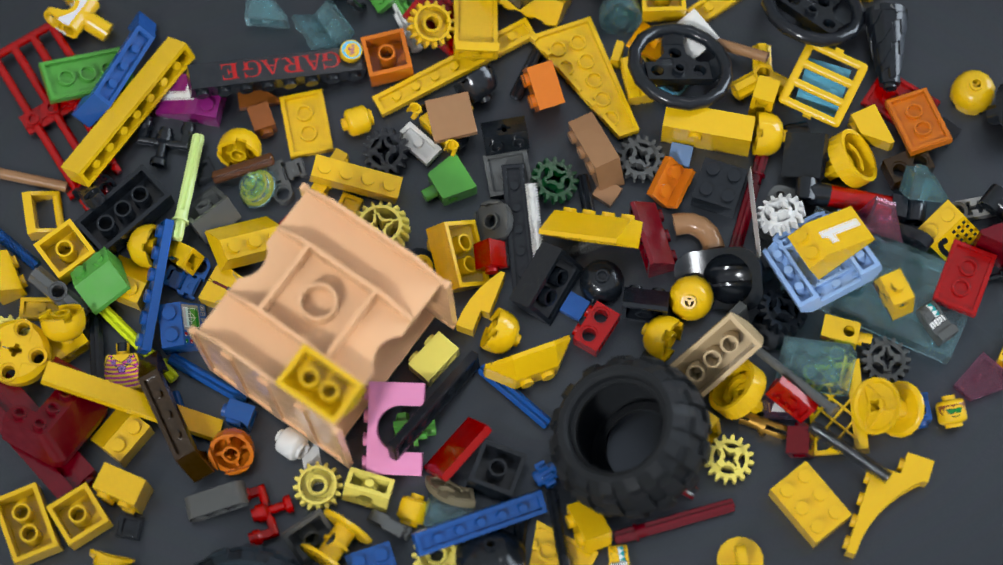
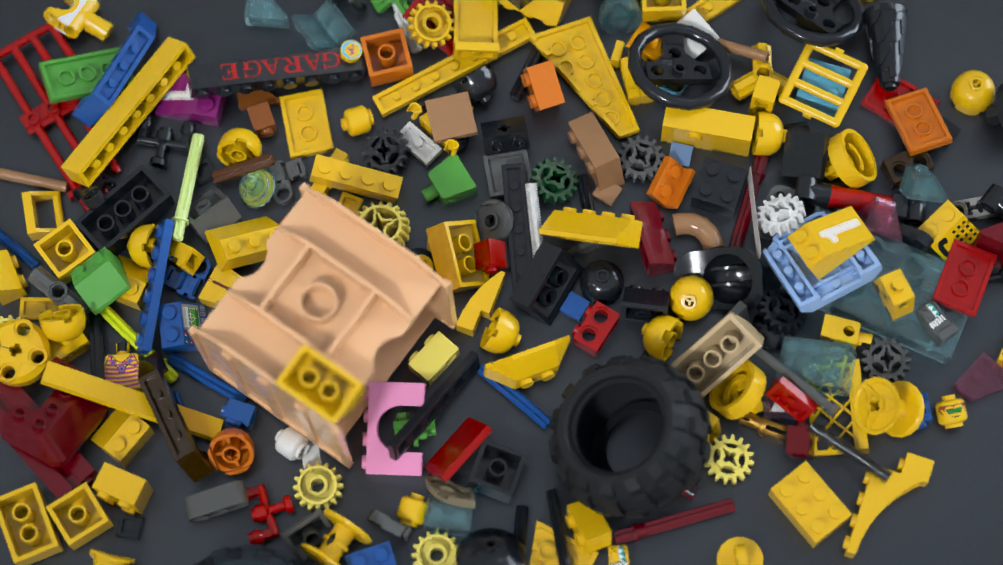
(368, 489): light yellow brick -> none
(479, 522): blue plate -> none
(544, 474): blue gear -> none
(871, 127): yellow slope -> none

